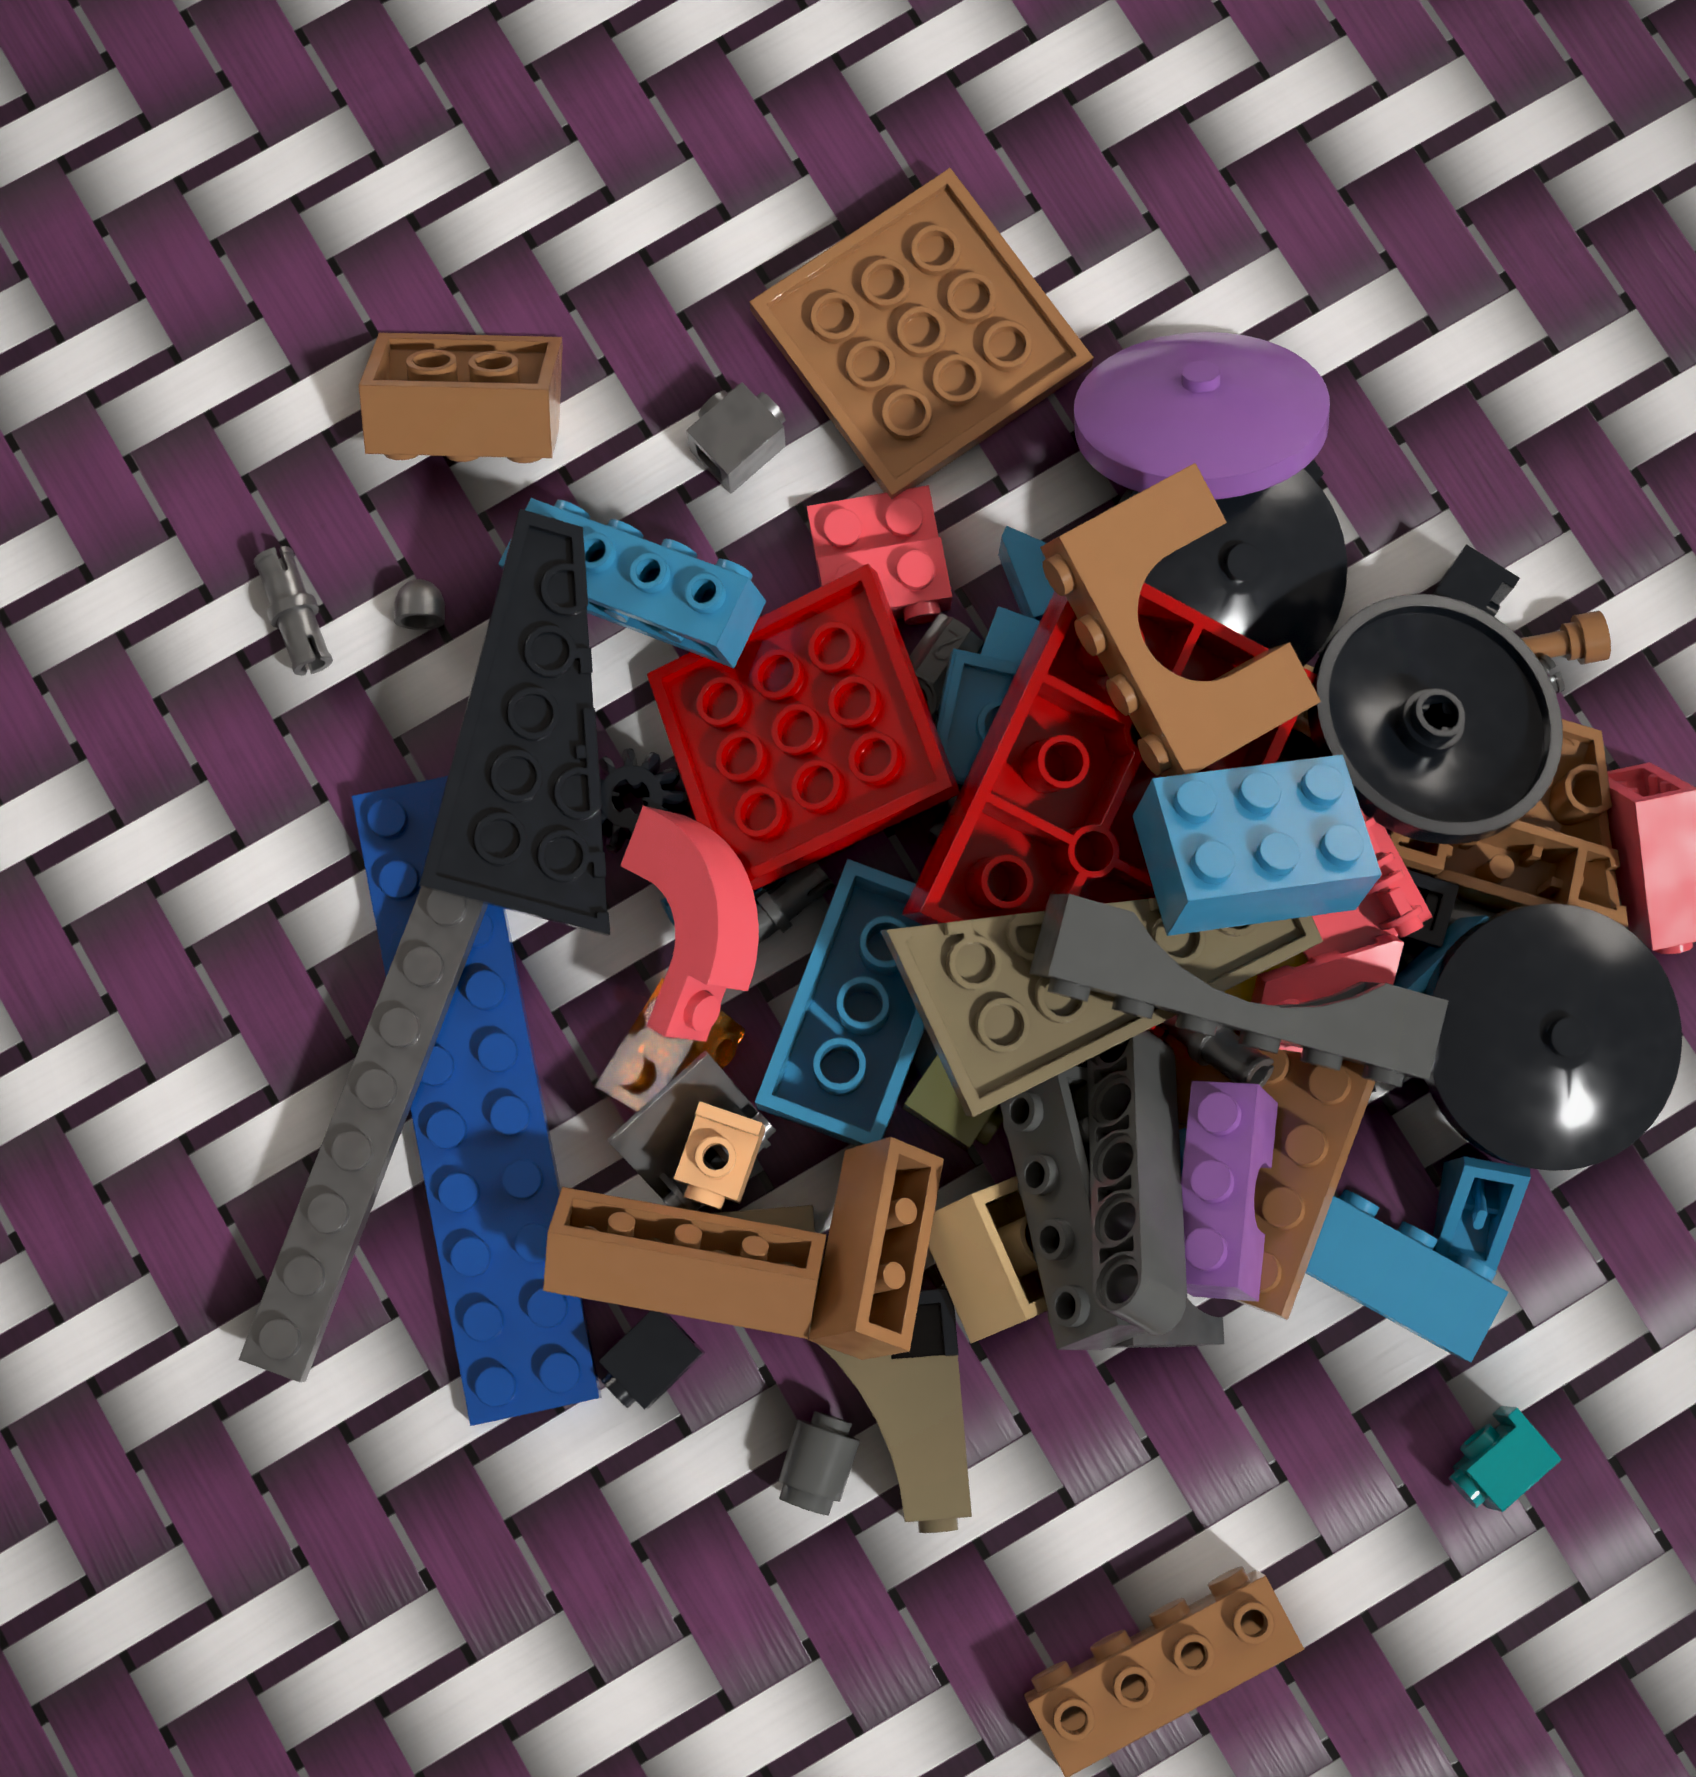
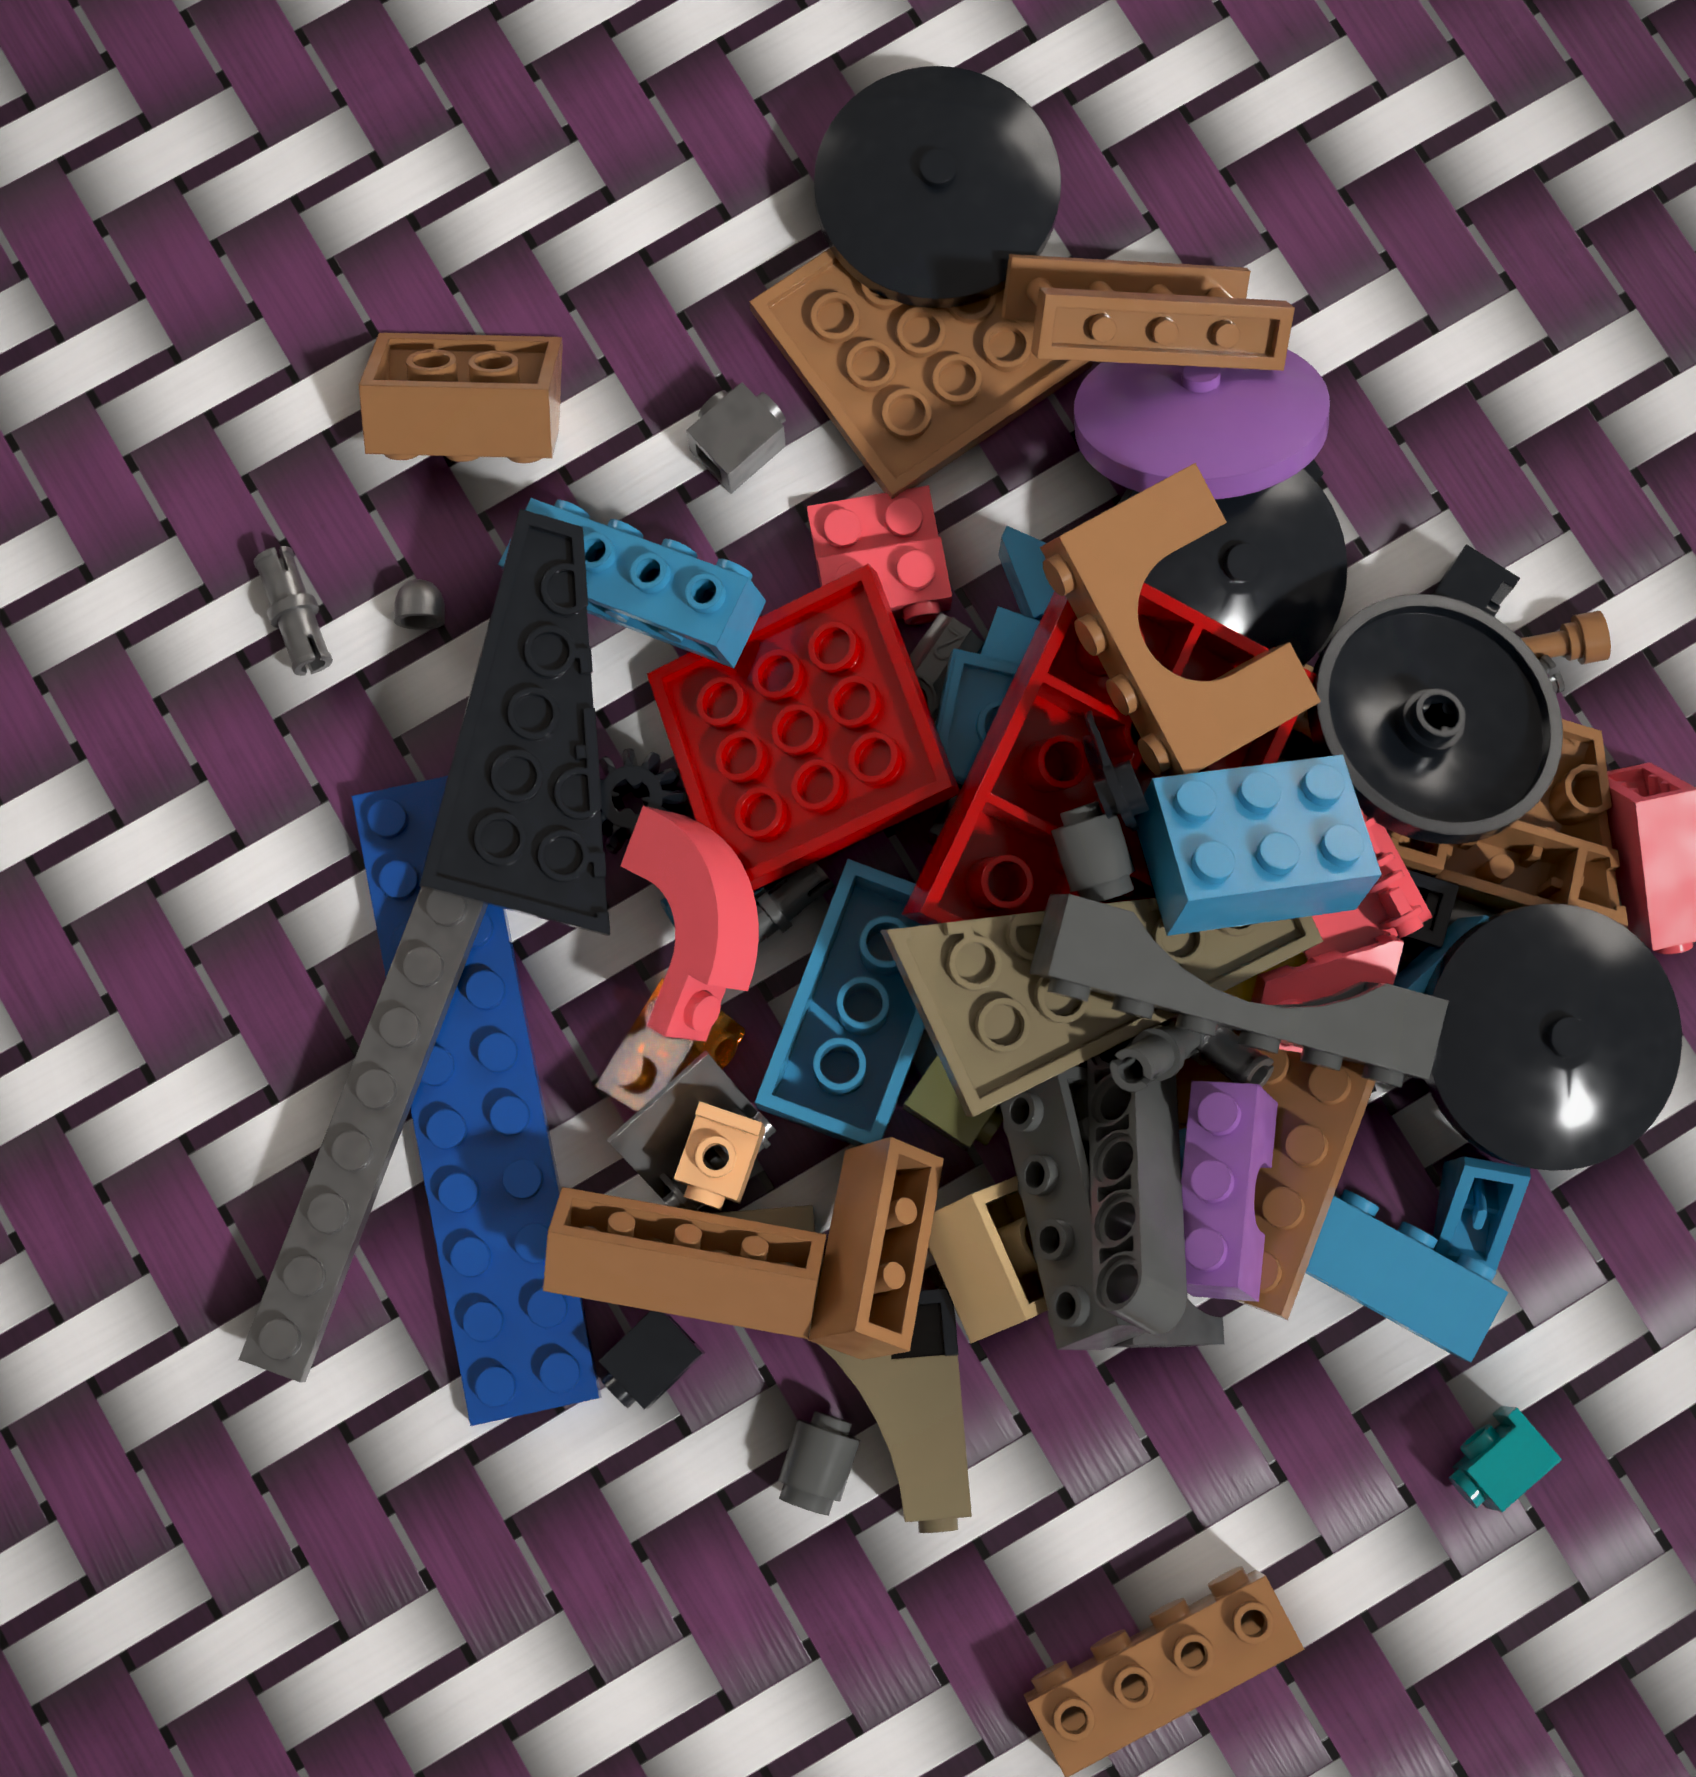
(936, 185): none -> black dish
(1093, 853): none -> dark grey brick
(1115, 783): none -> black plate
(1146, 313): none -> medium nougat fence
(1154, 1056): none -> dark grey pin

